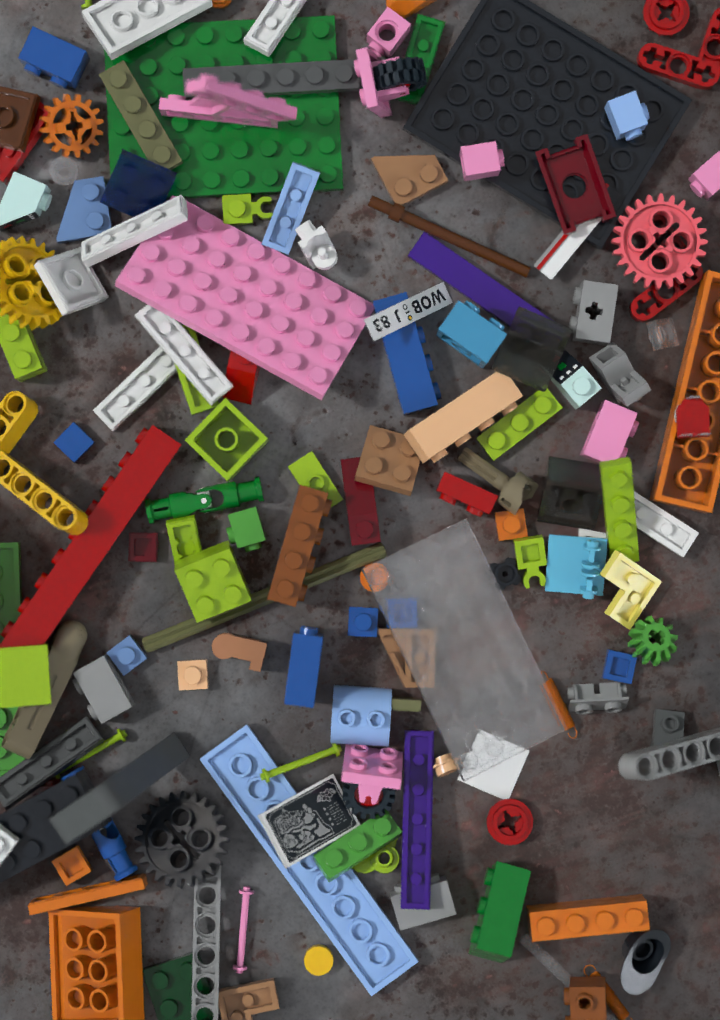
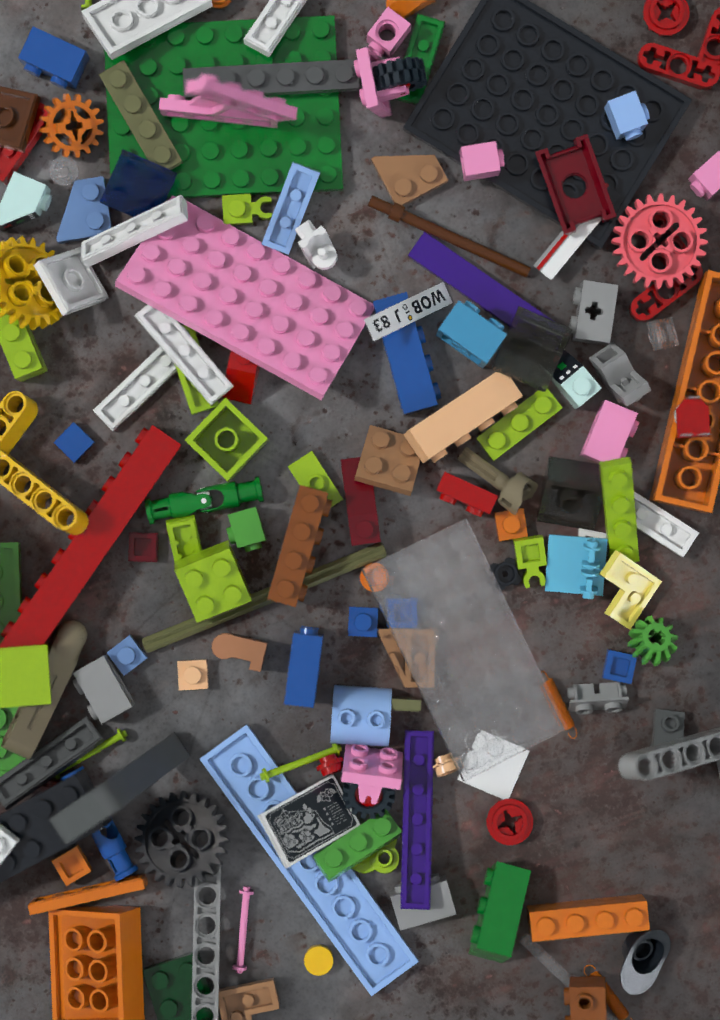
(330, 765): none -> red plate

